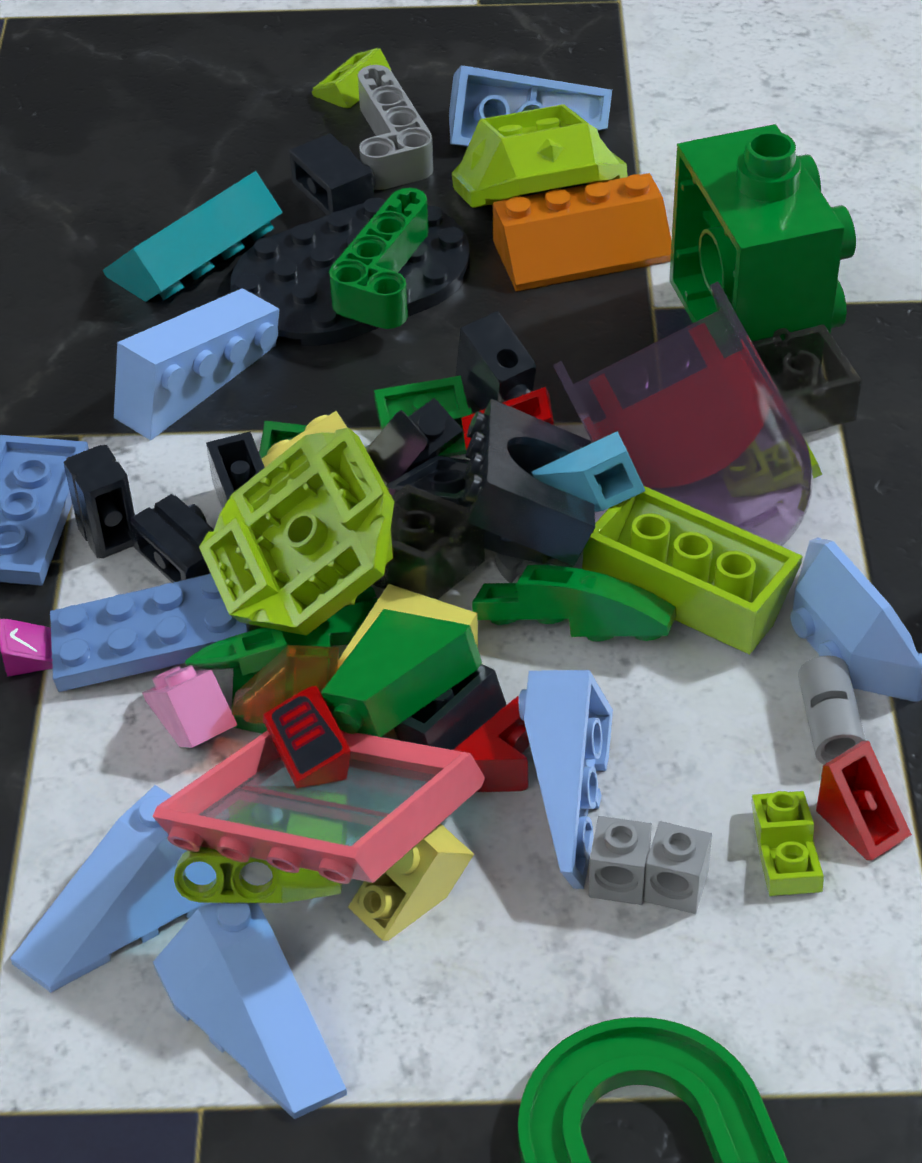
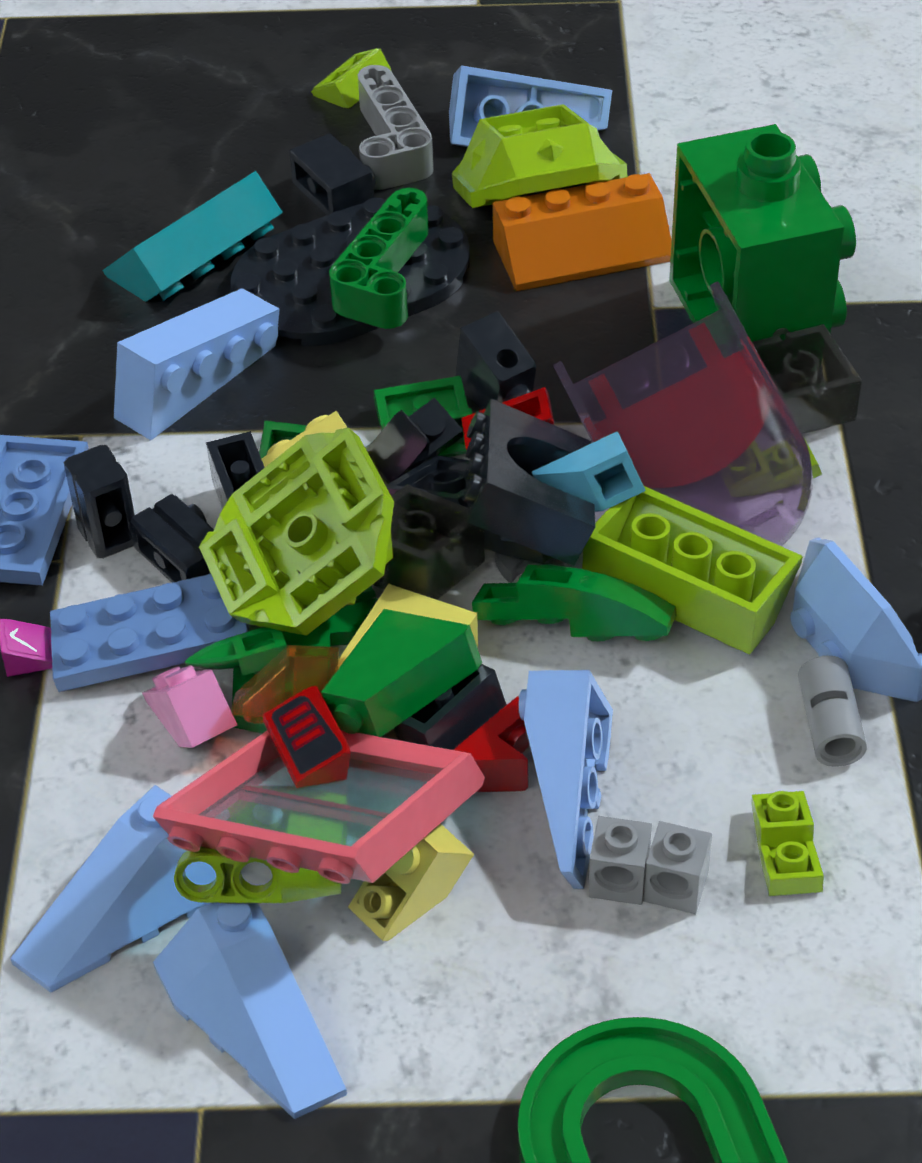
(860, 802): red slope -> none

